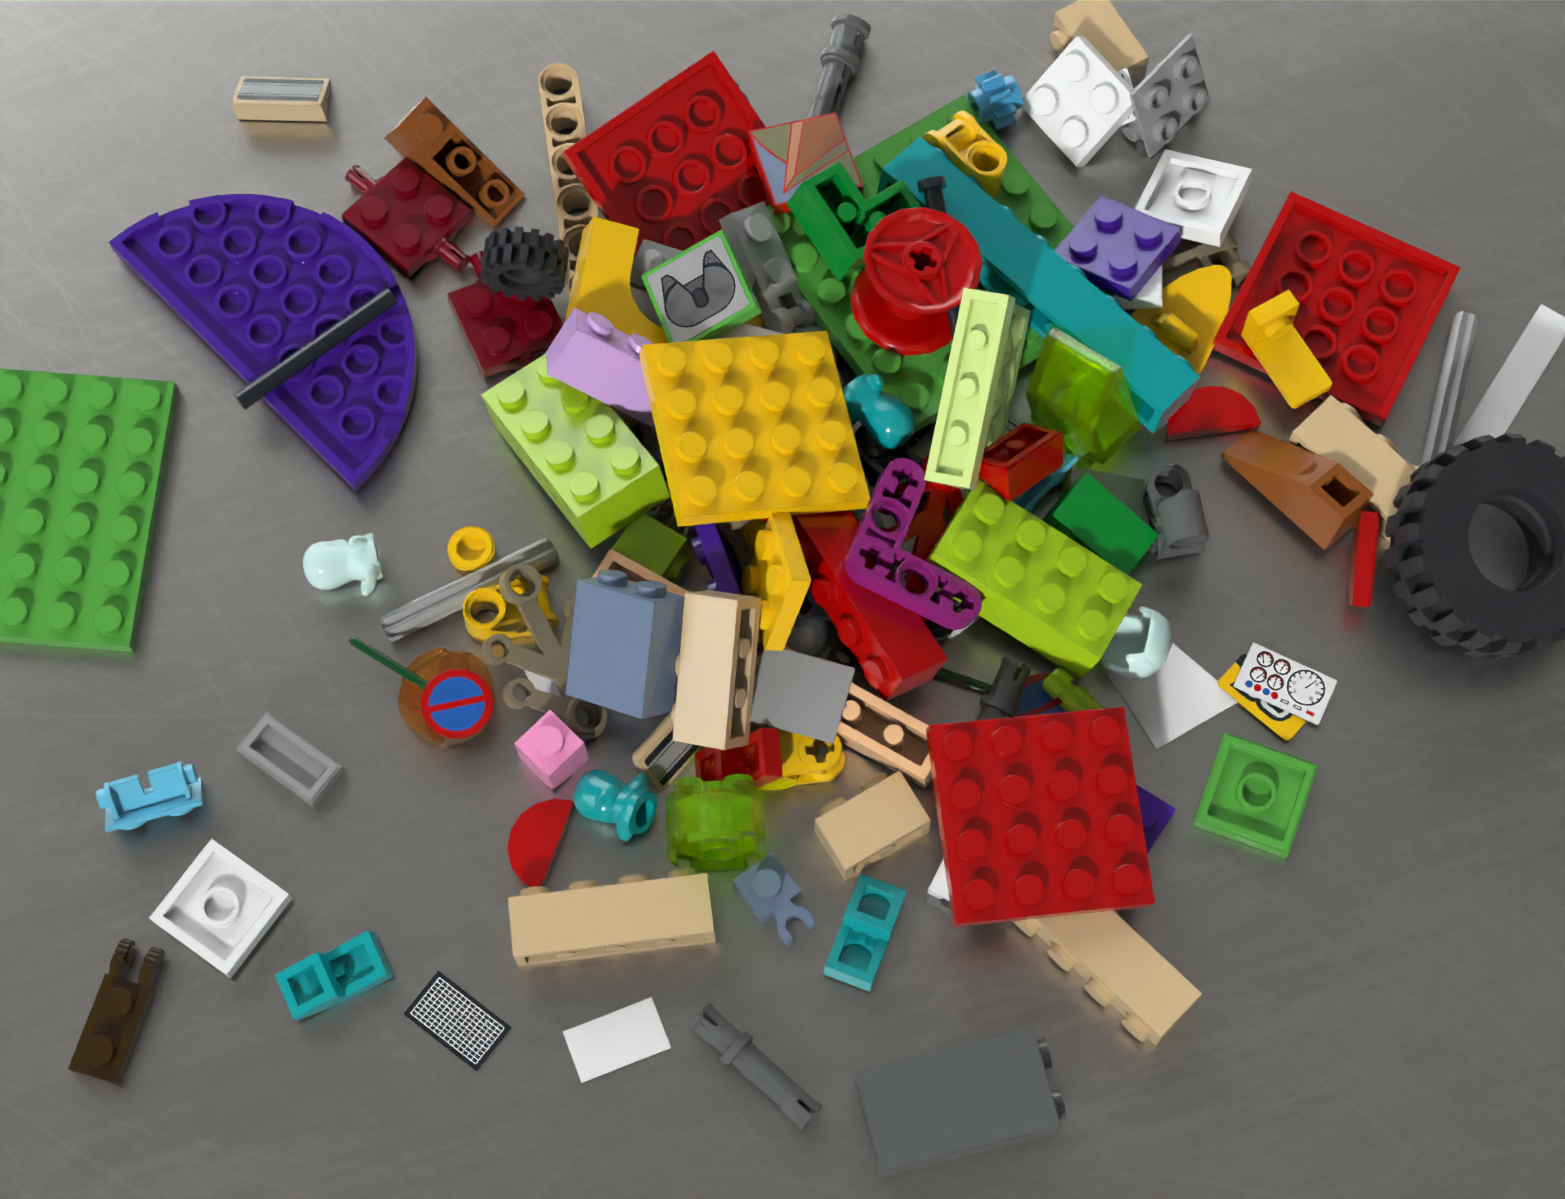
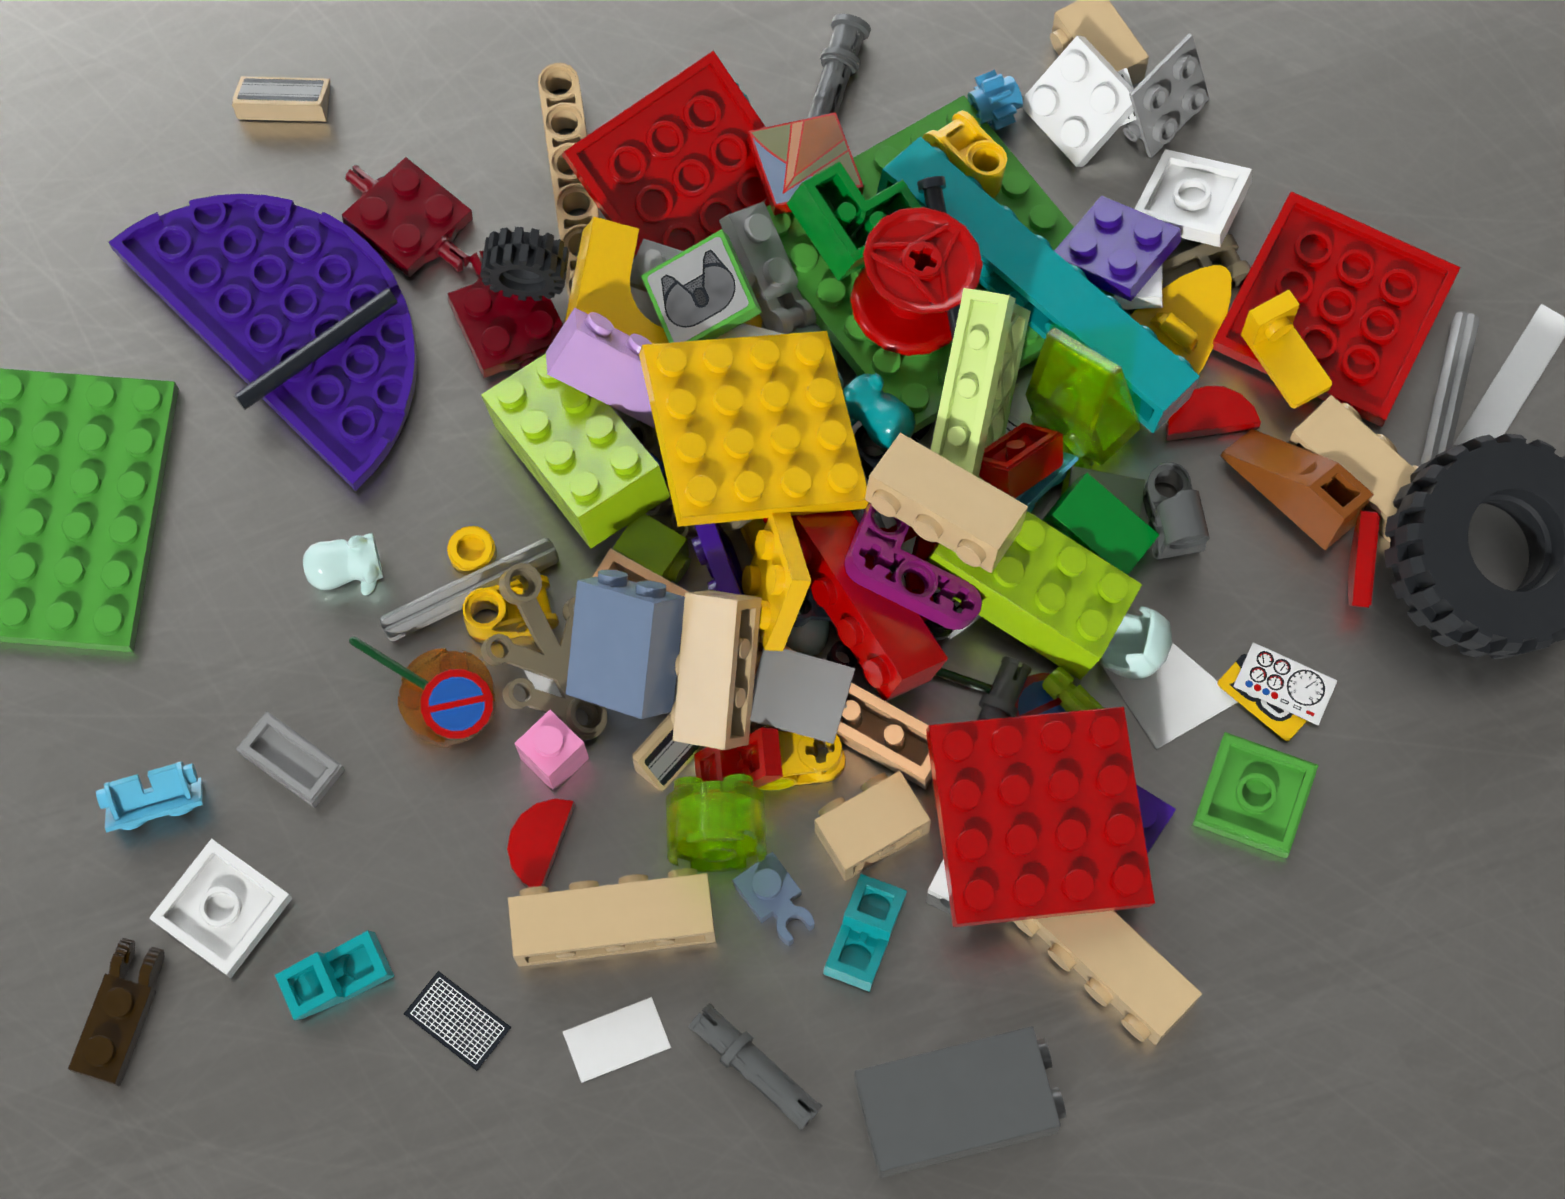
(454, 162): dark orange slope -> none
(609, 800): teal animal -> none
(945, 503): none -> tan brick

